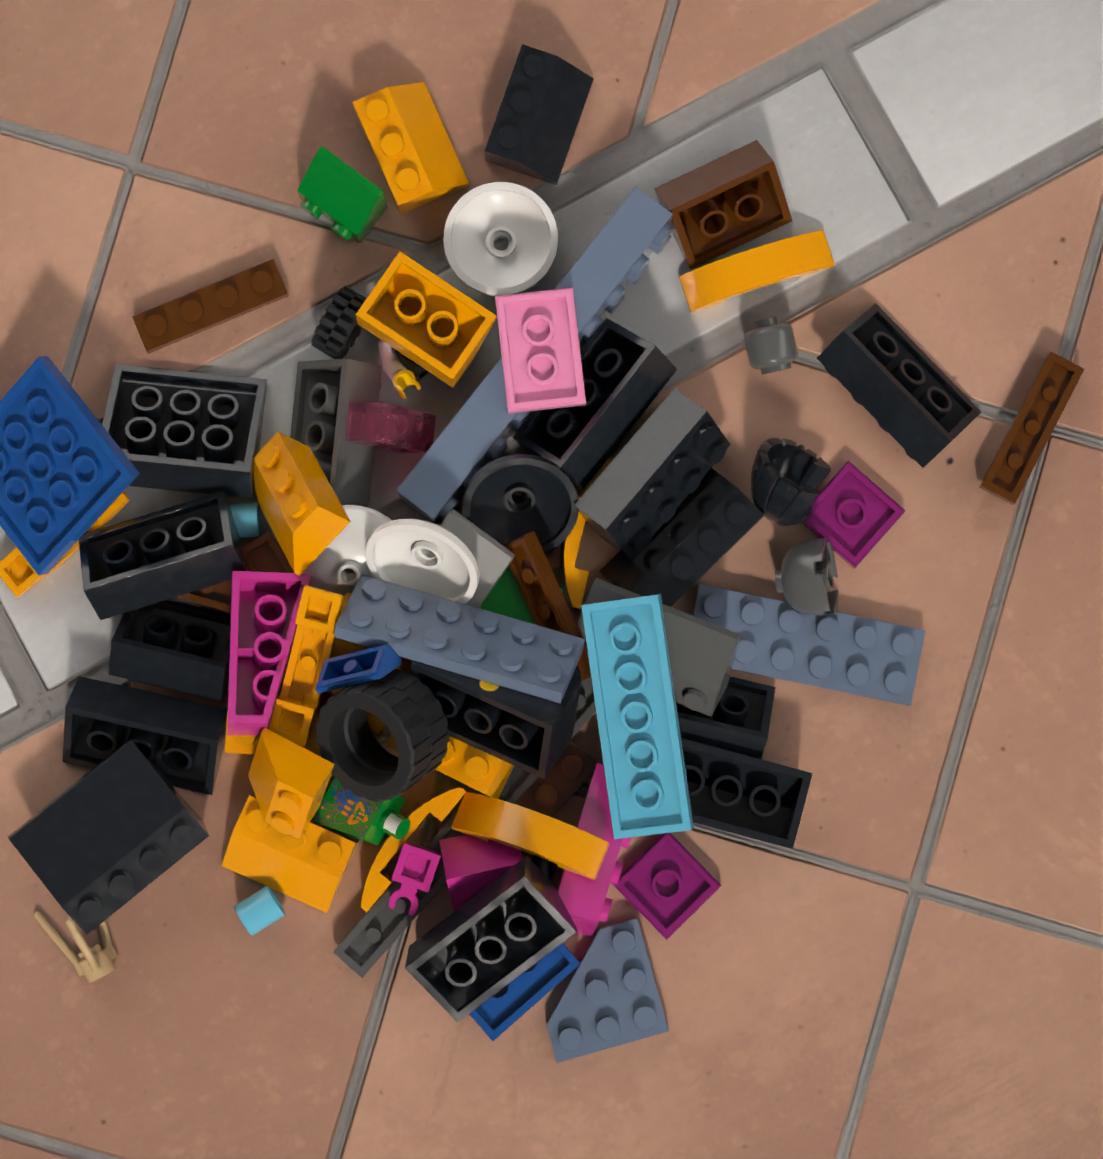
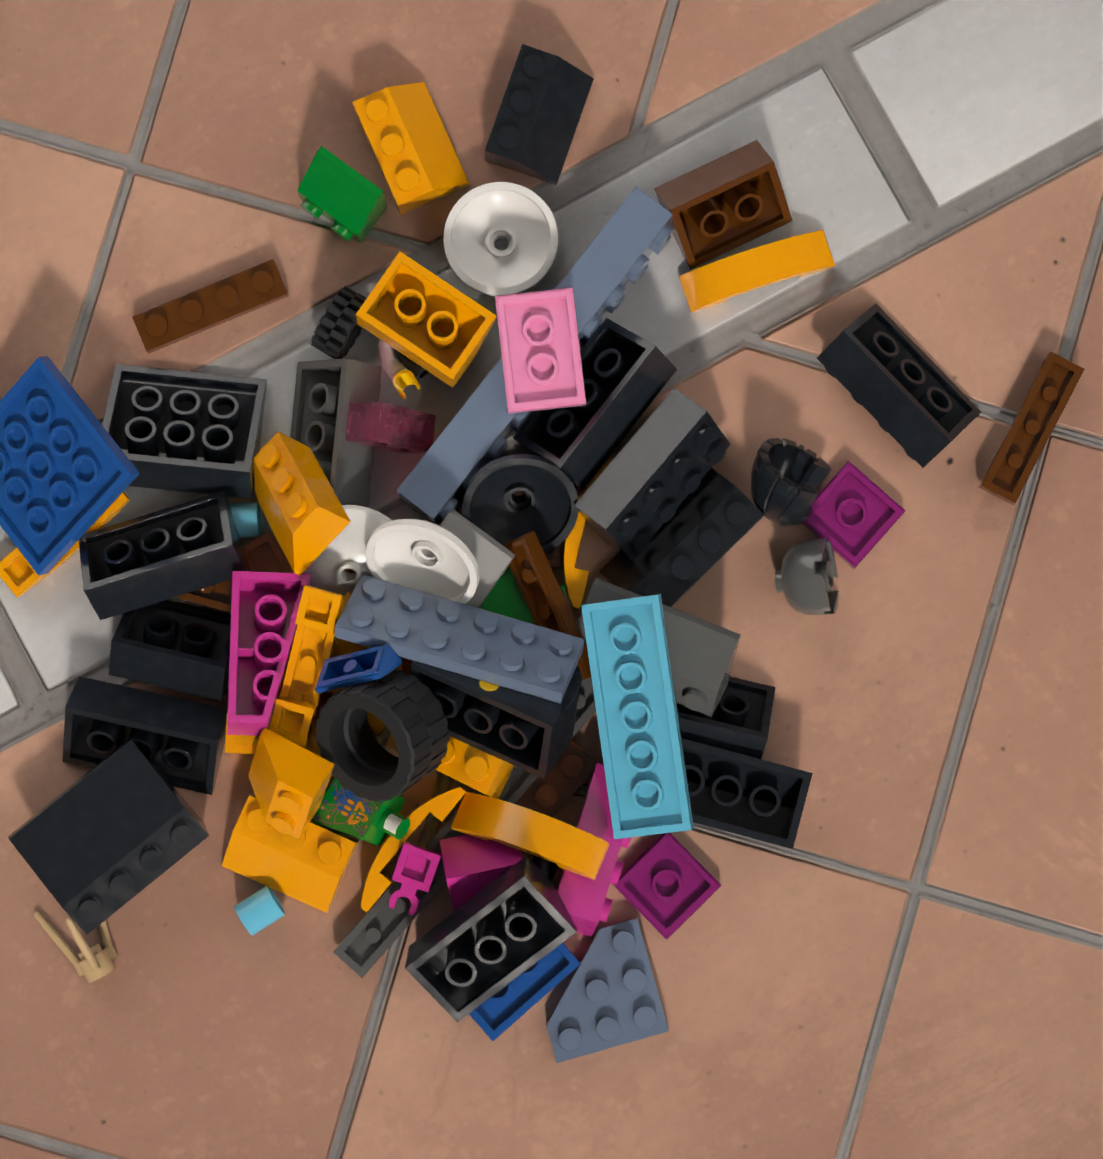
(770, 345): dark grey head -> none
(816, 650): sand blue plate -> none

